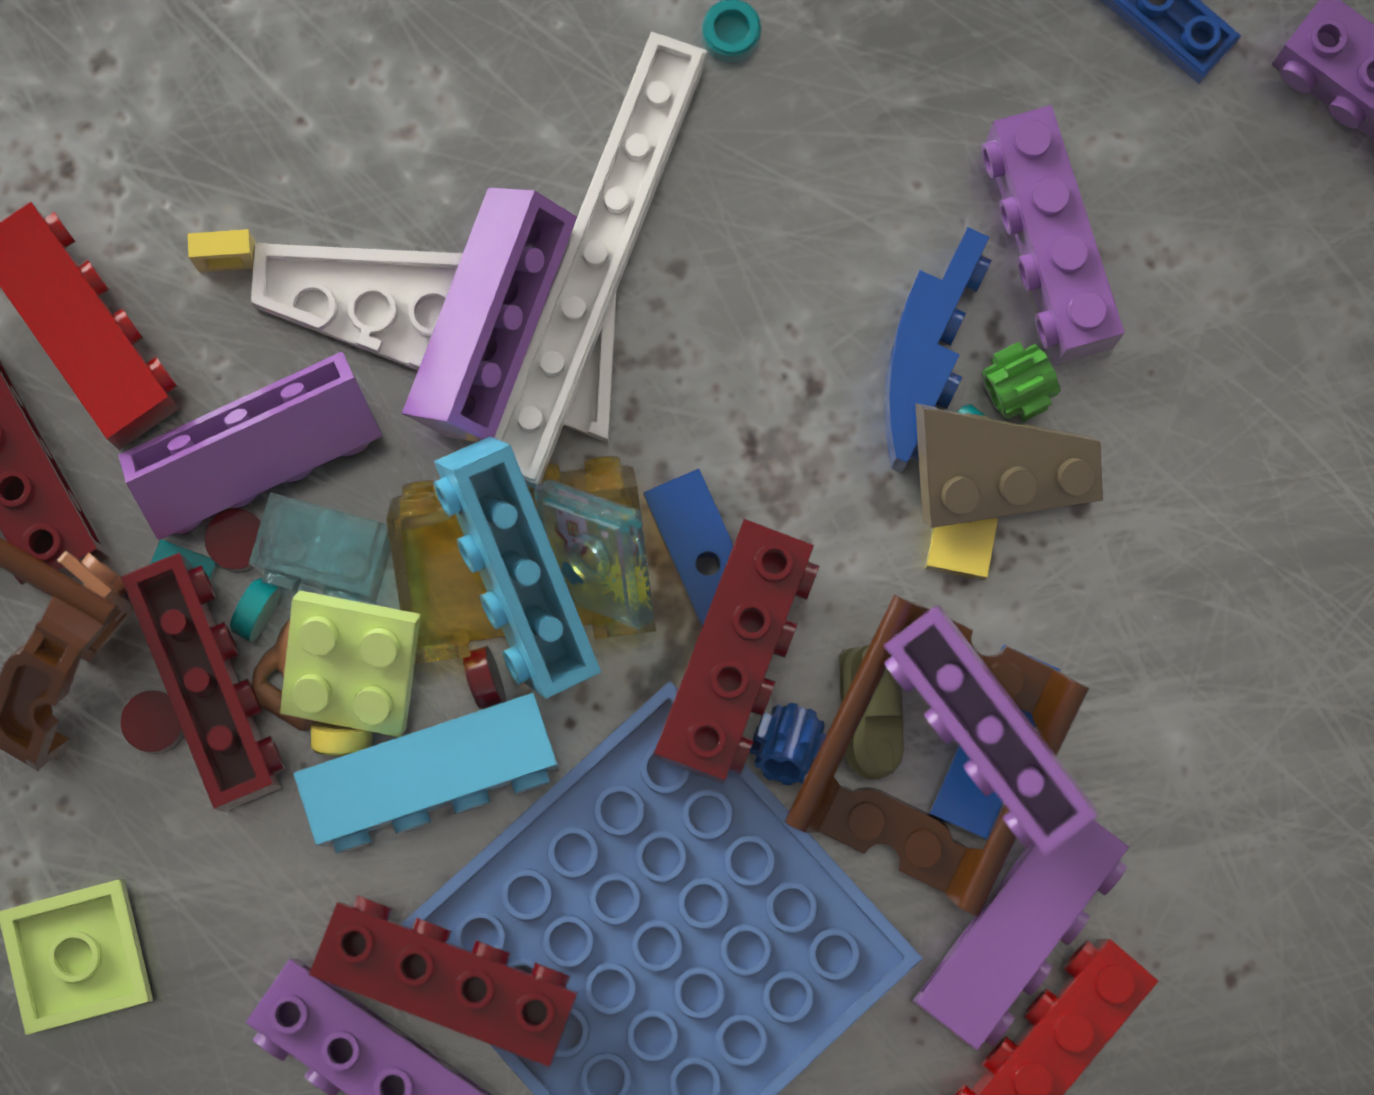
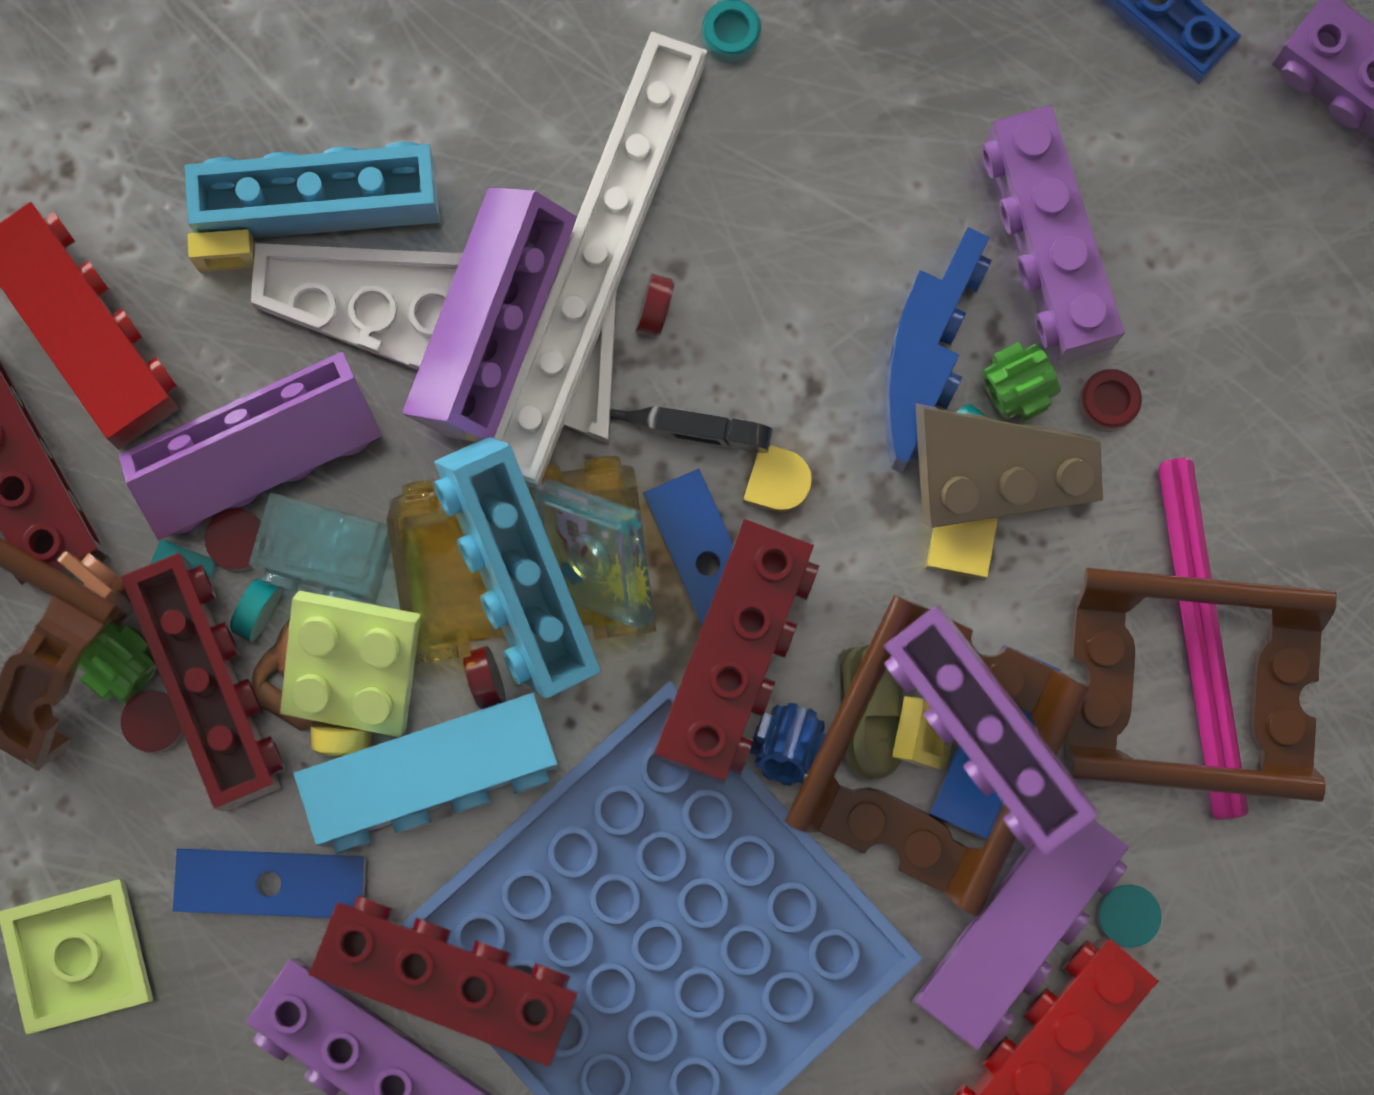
(118, 663): none -> bright green gear
(233, 882): none -> blue tile
(314, 191): none -> medium azure brick
(655, 305): none -> dark red tile
(699, 428): none -> black piece
(778, 481): none -> light yellow tile
(916, 738): none -> light yellow tile
(1110, 400): none -> dark red tile
(1128, 916): none -> teal tile
(1202, 631): none -> dark pink axle
(1279, 674): none -> reddish brown piece

